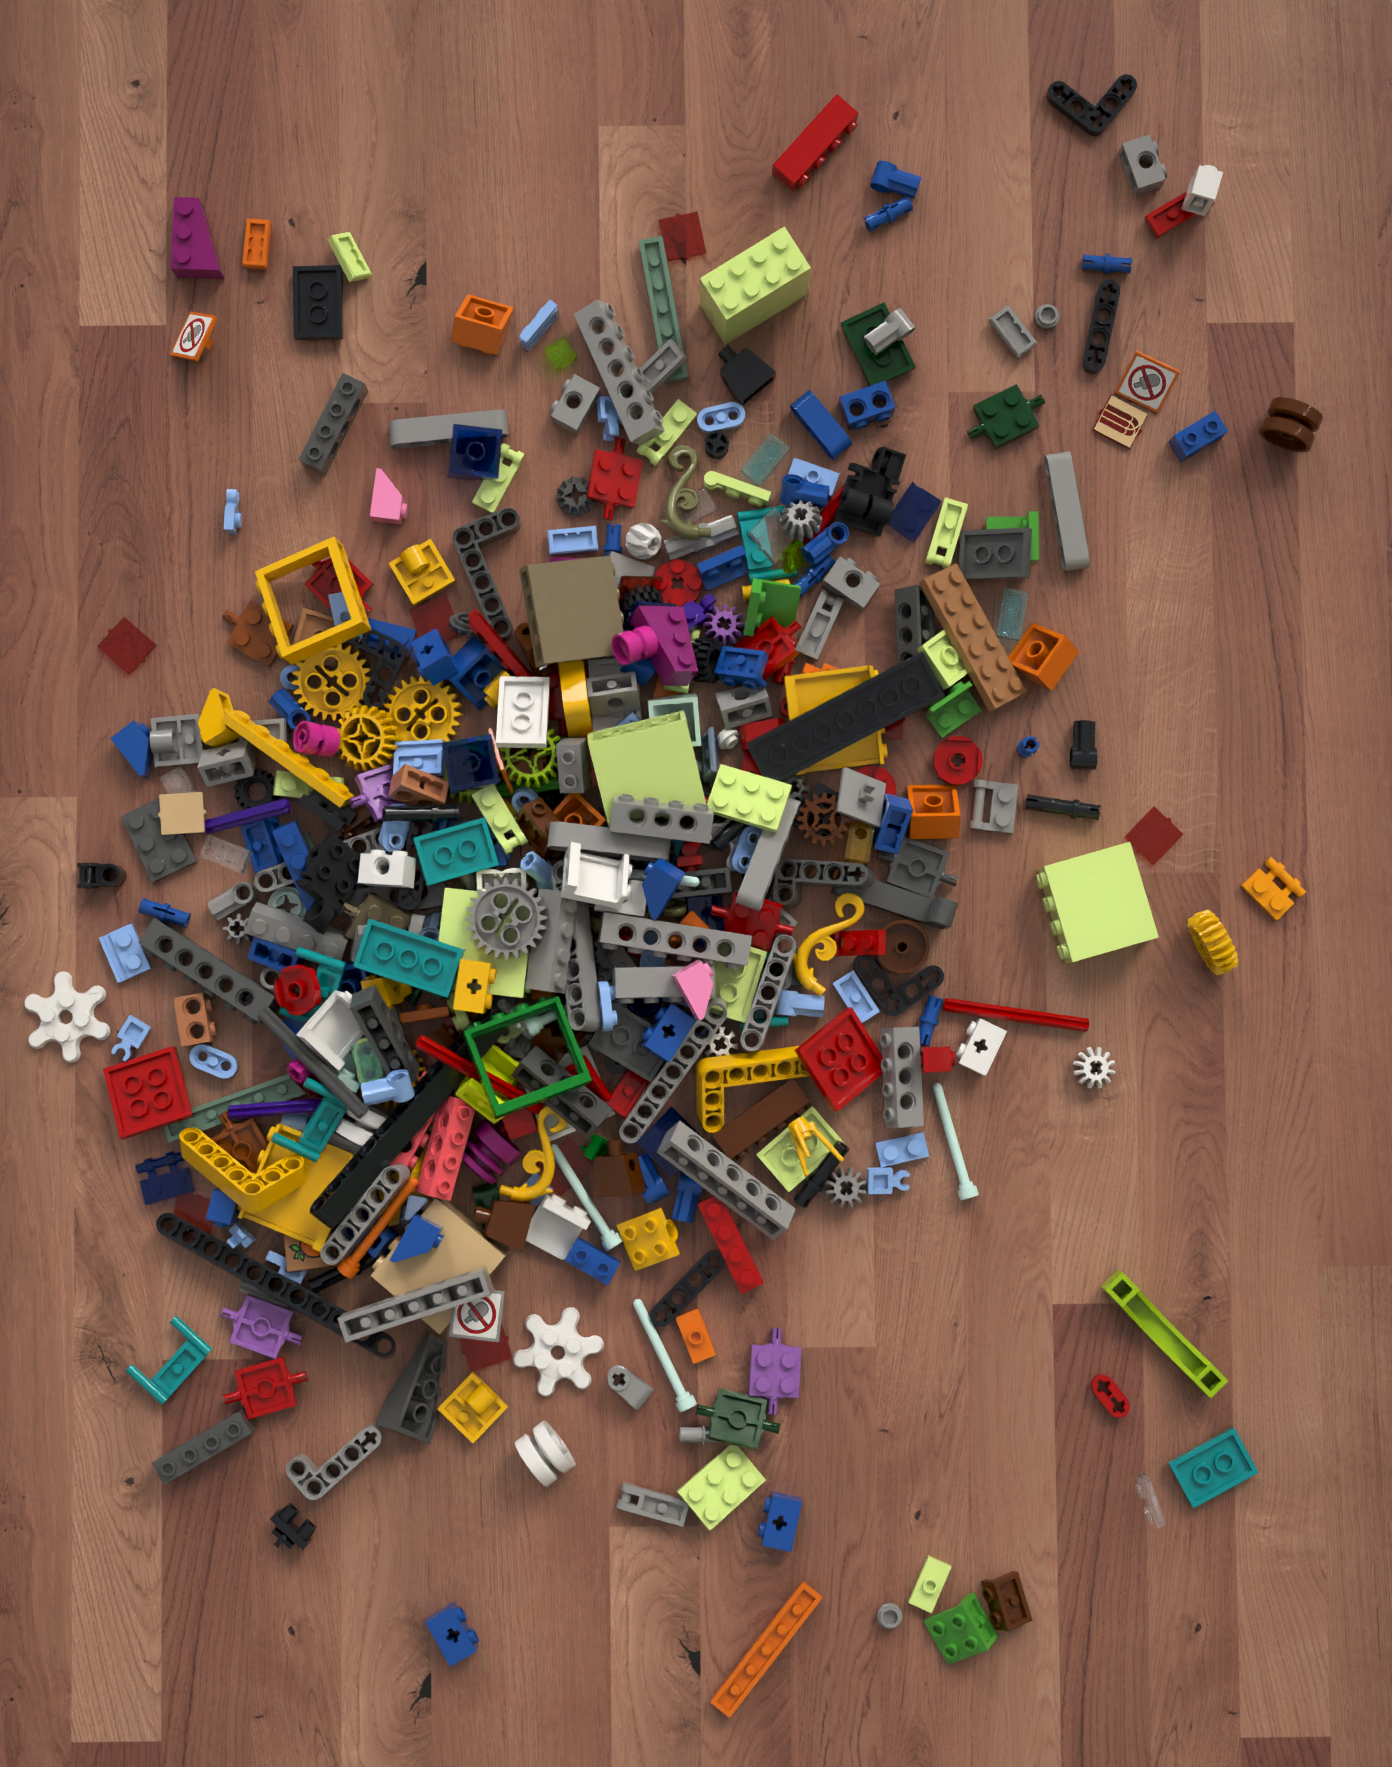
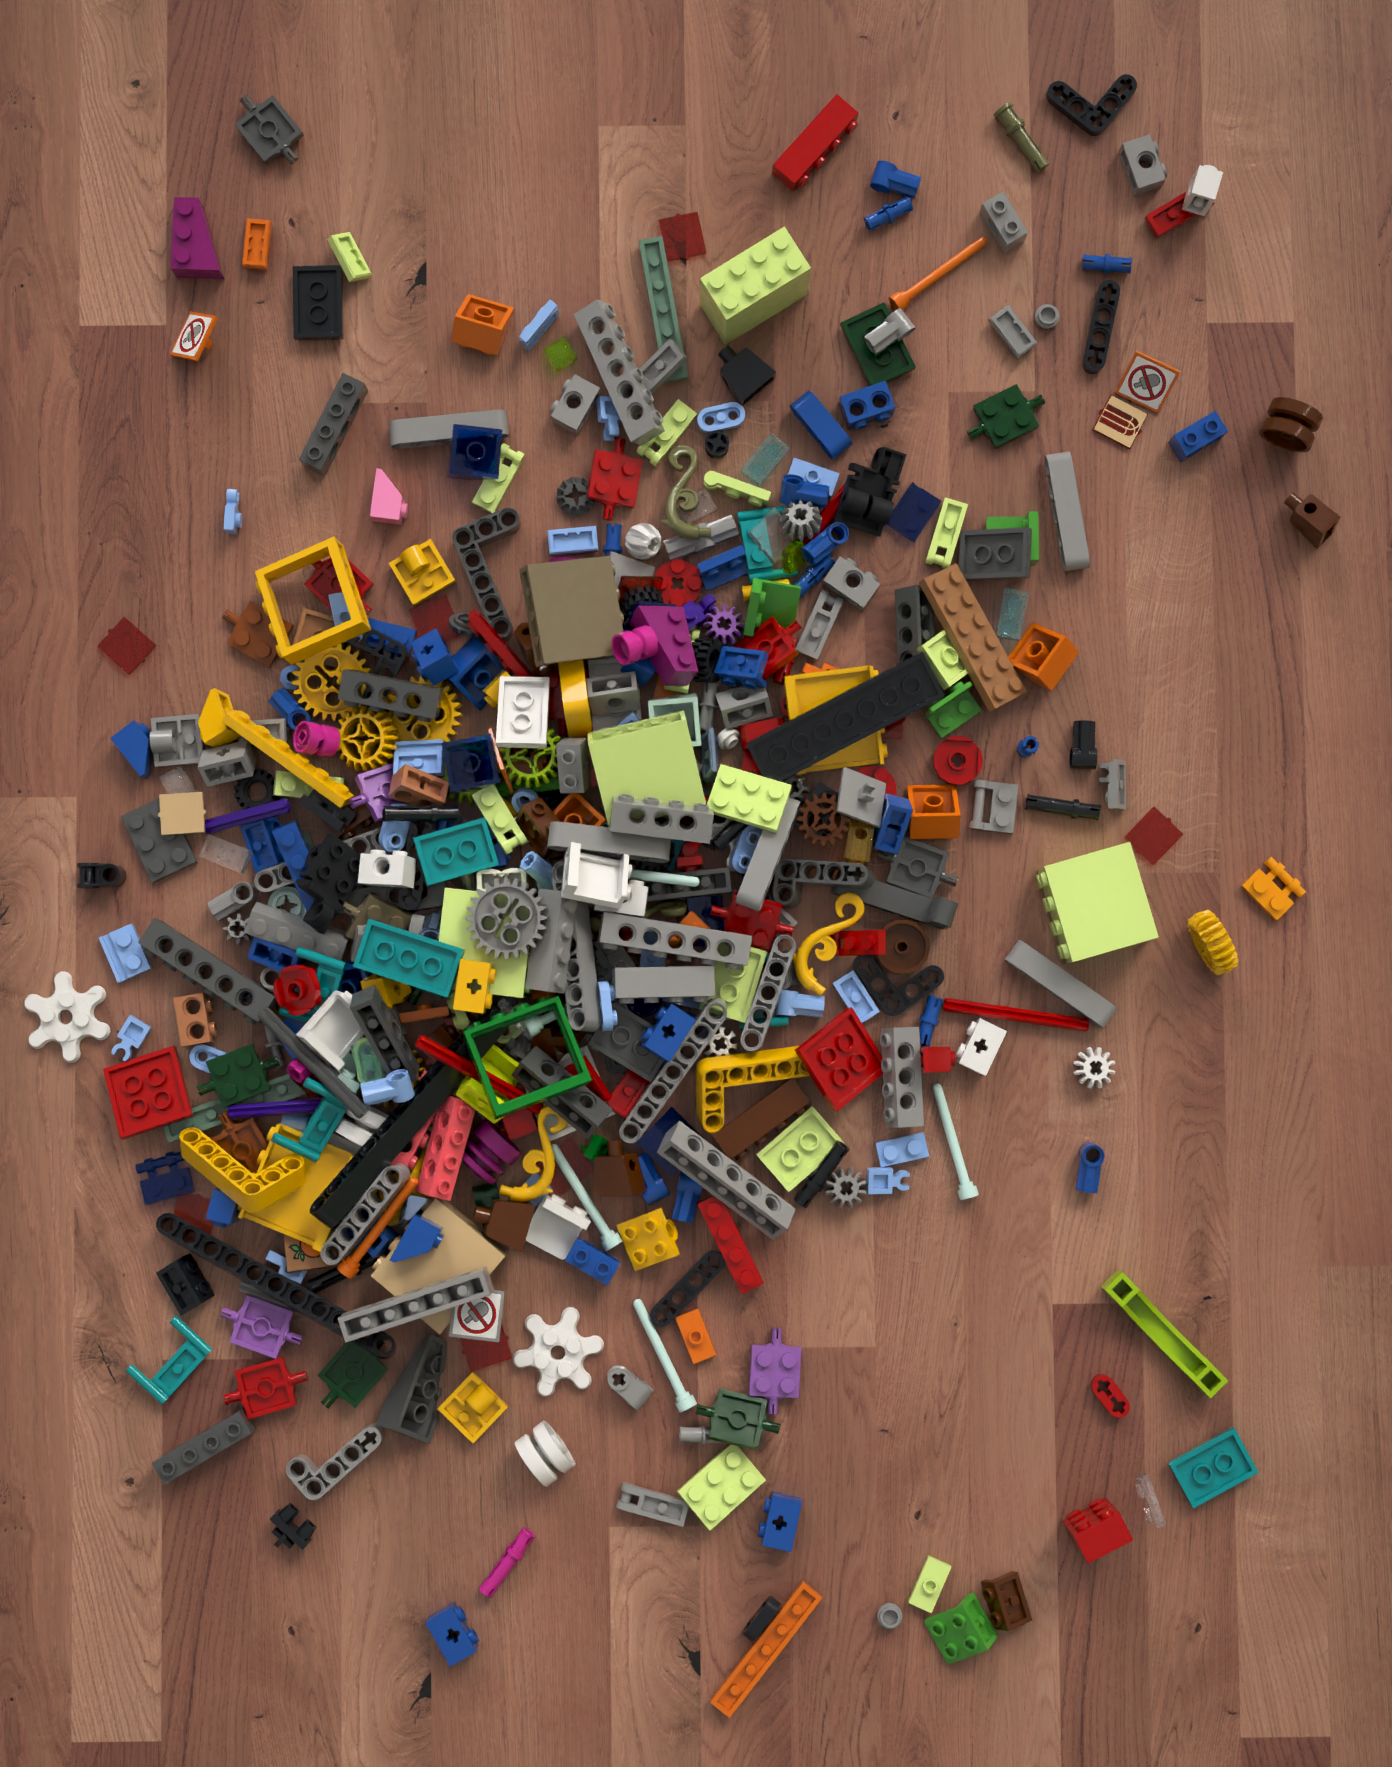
(164, 912): blue pin -> none
(185, 1284): none -> black bracket
(238, 1075): none -> dark green plate
(240, 1236): light blue plate -> none
(269, 129): none -> dark grey plate
(274, 1044): none -> light grey piece
(351, 693): none -> dark grey brick
(351, 1374): none -> dark green plate
(513, 1553): none -> dark pink pin
(660, 885): blue slope -> none
(695, 986): bright pink slope -> none
(708, 705): none -> light grey axle
(761, 1618): none -> black beam
(800, 1133): yellow plant -> none
(902, 299): none -> orange piece
(1003, 222): none -> light grey brick
(1015, 128): none -> olive pin
(1060, 984): none -> light grey beam
(1089, 1171): none -> blue piece
(1097, 1529): none -> red brick
(1116, 792): none -> light grey plate
(1312, 518): none -> reddish brown torso

